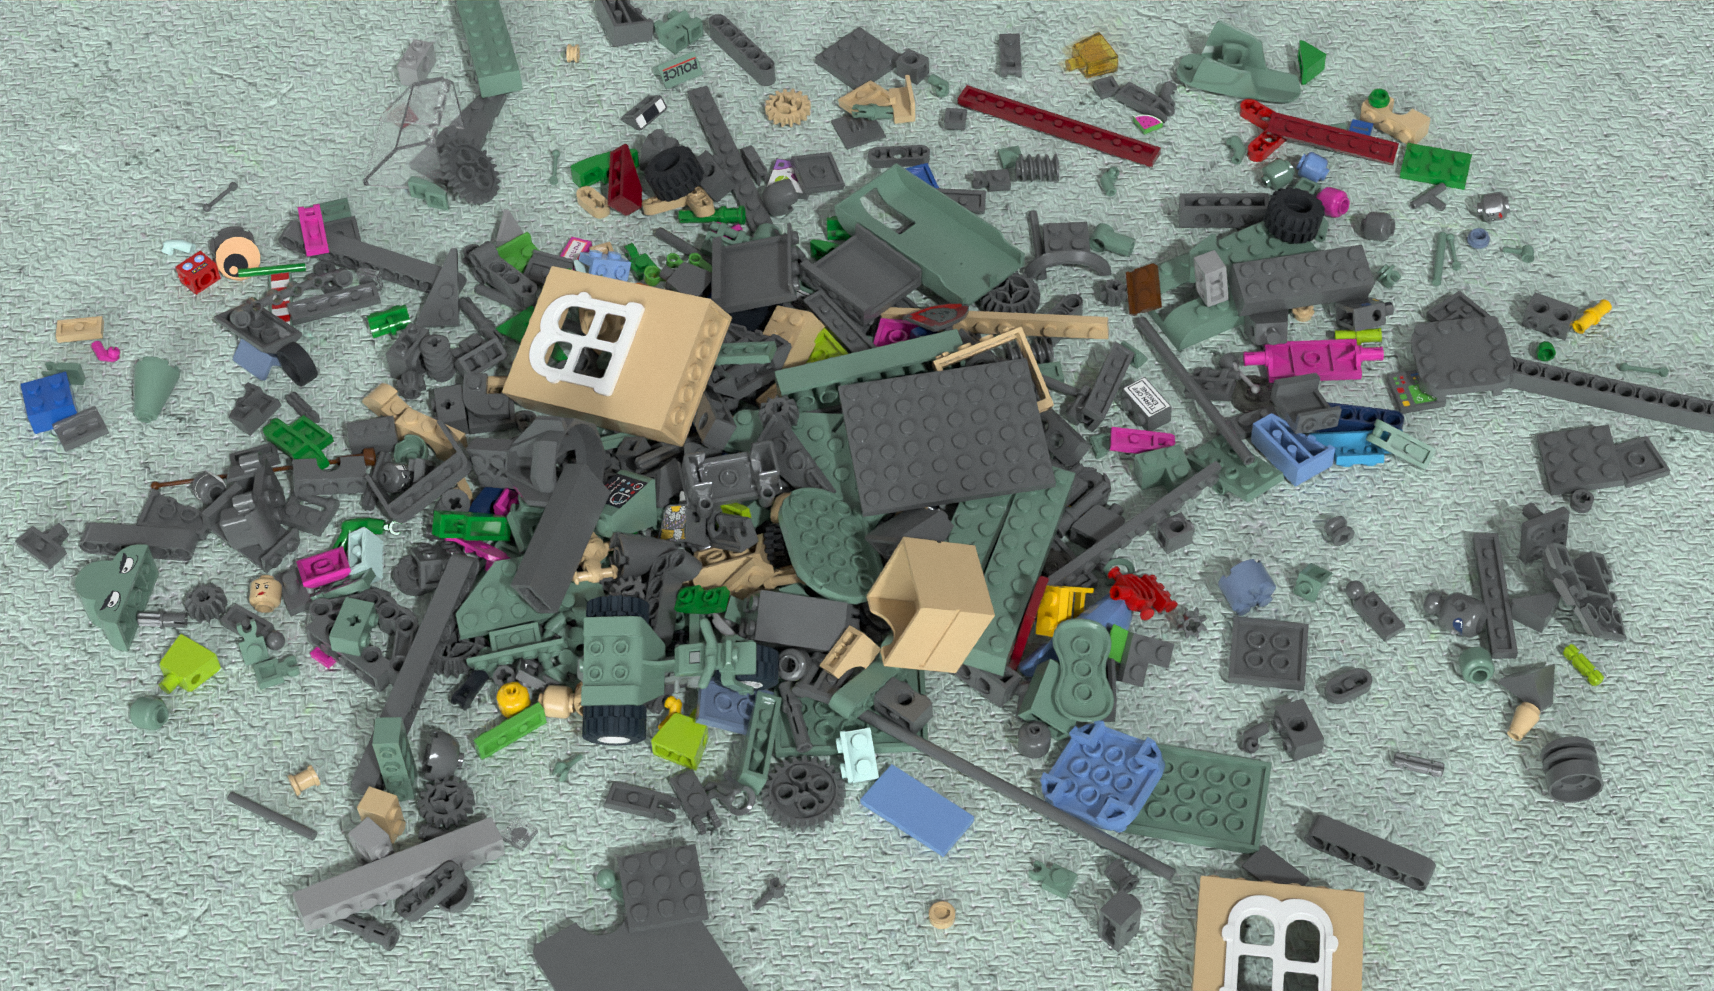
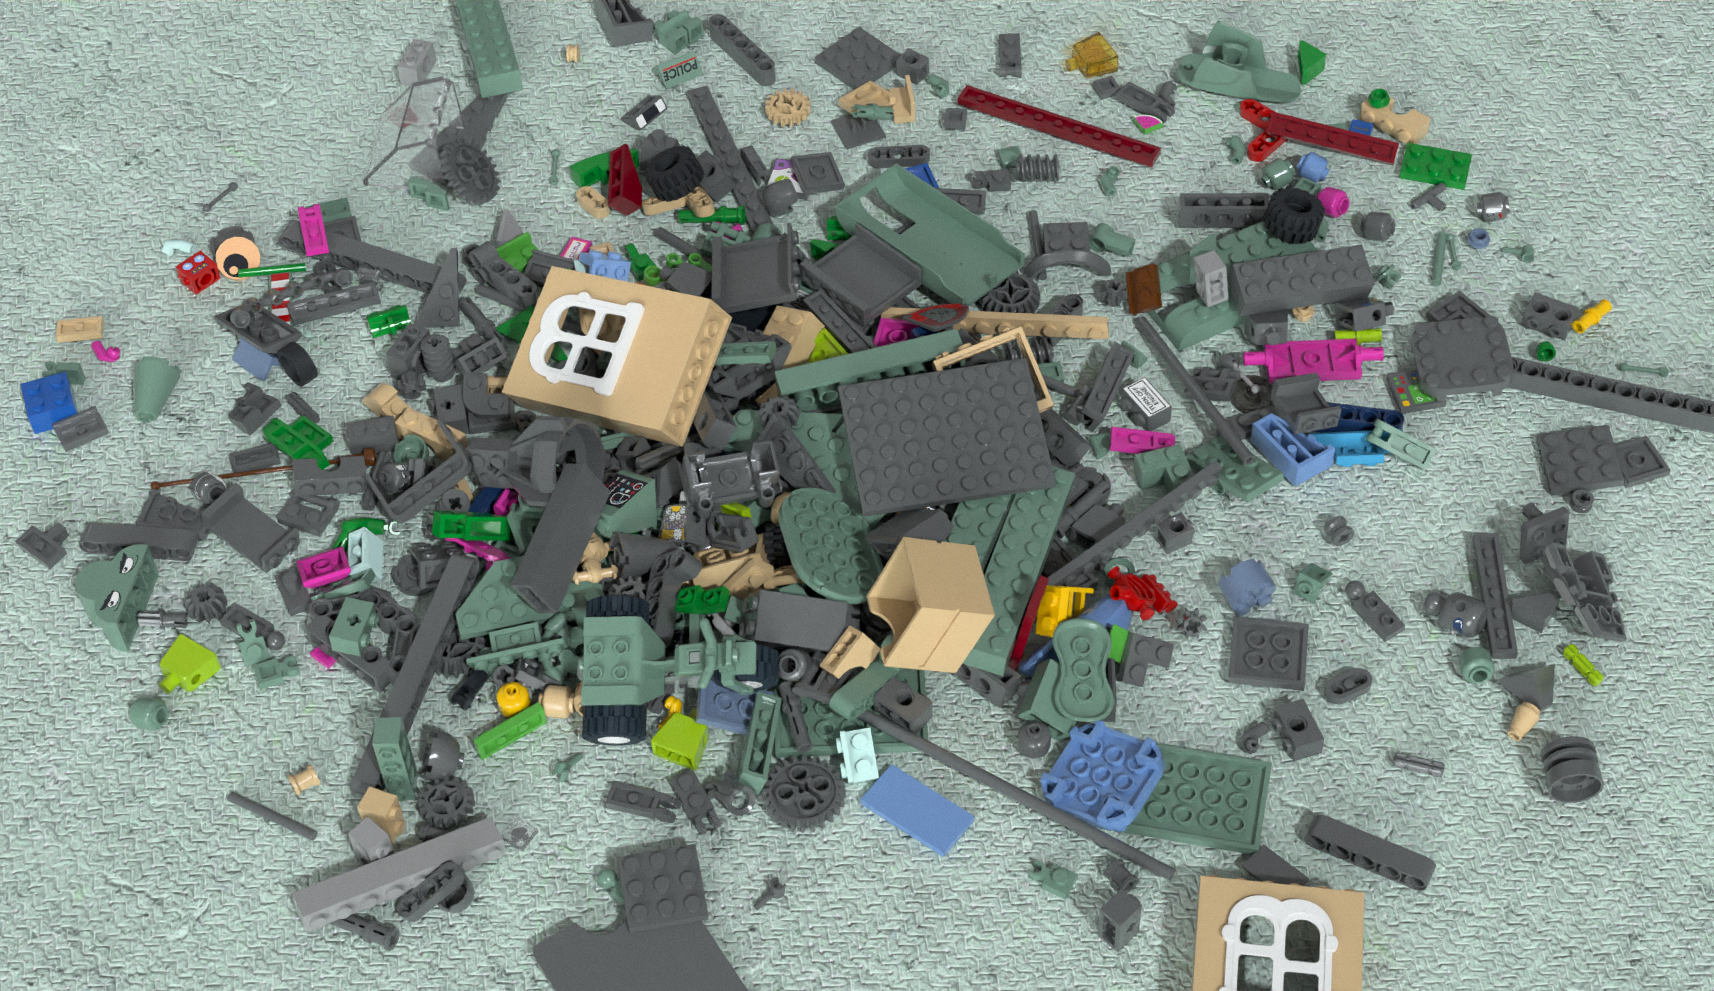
(259, 510): dark grey container -> none
(265, 594): tan head -> none
(942, 915): tan tile -> none

